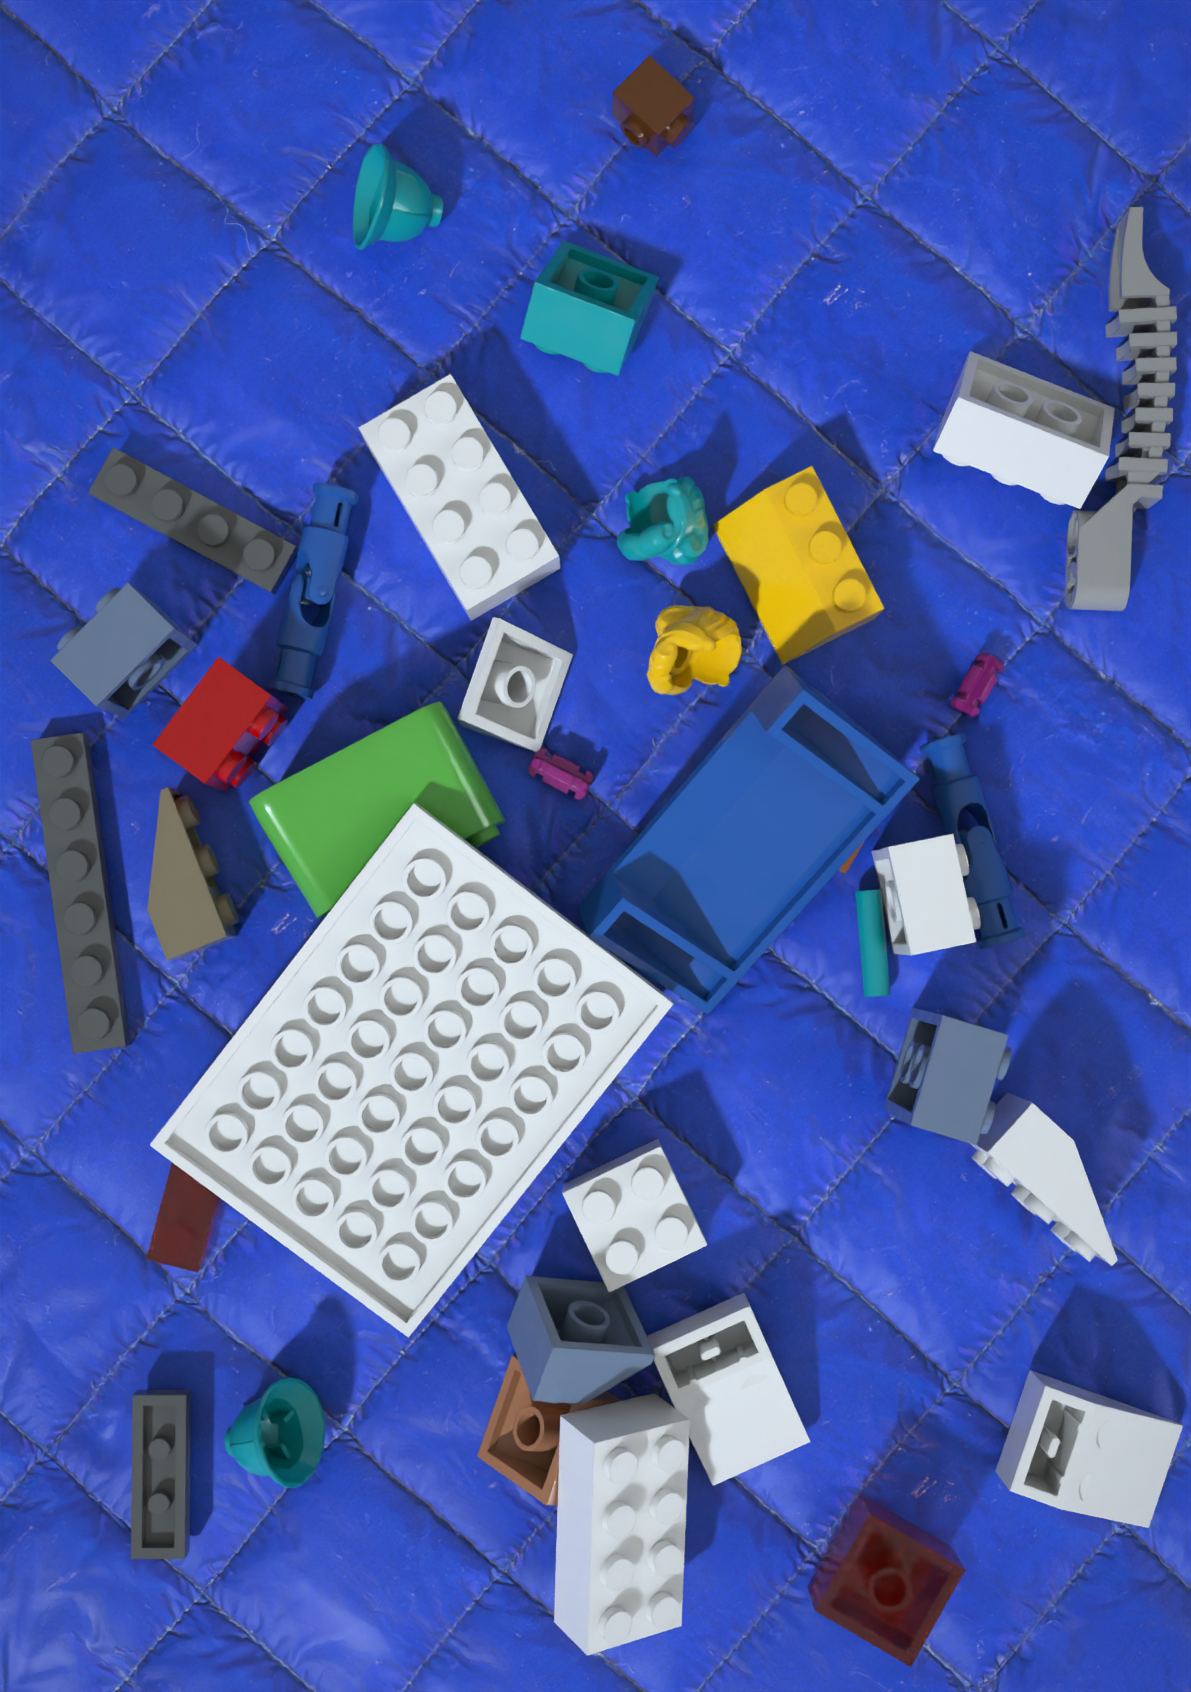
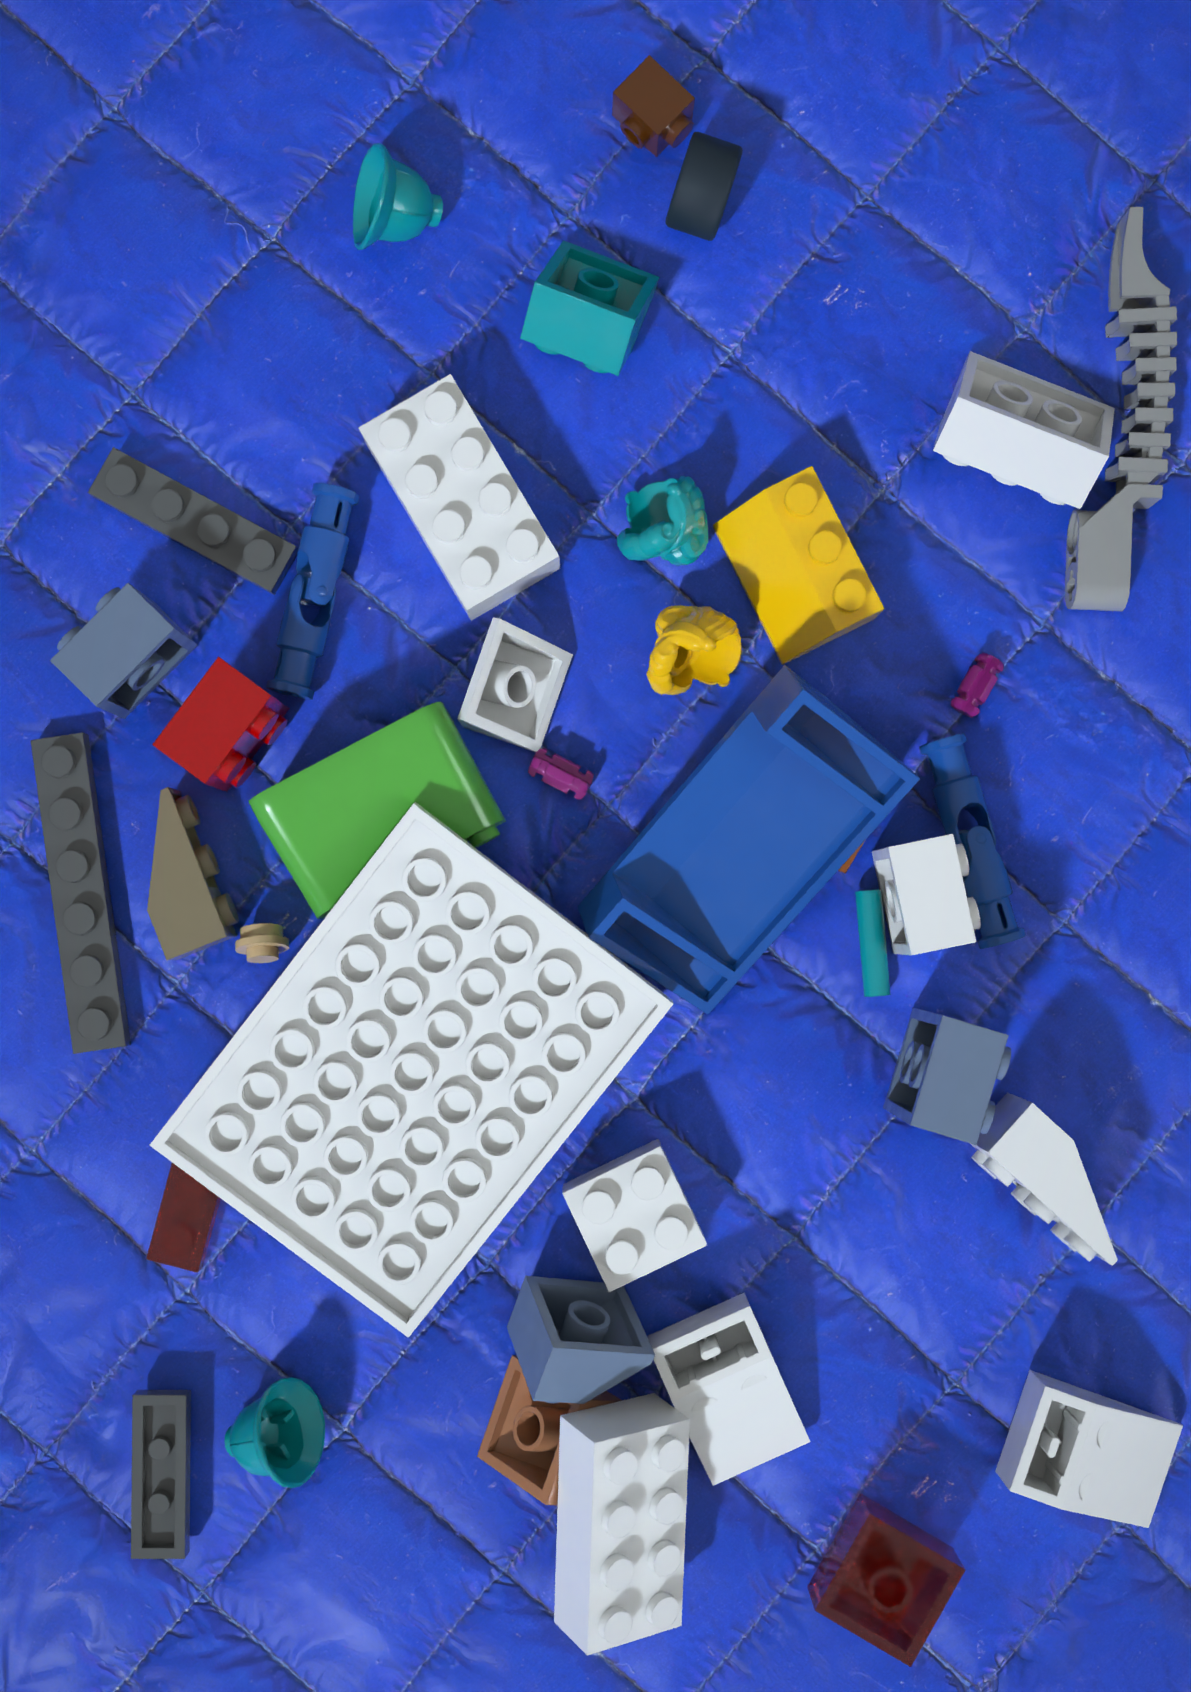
(261, 942): none -> tan plate
(703, 186): none -> black wheel

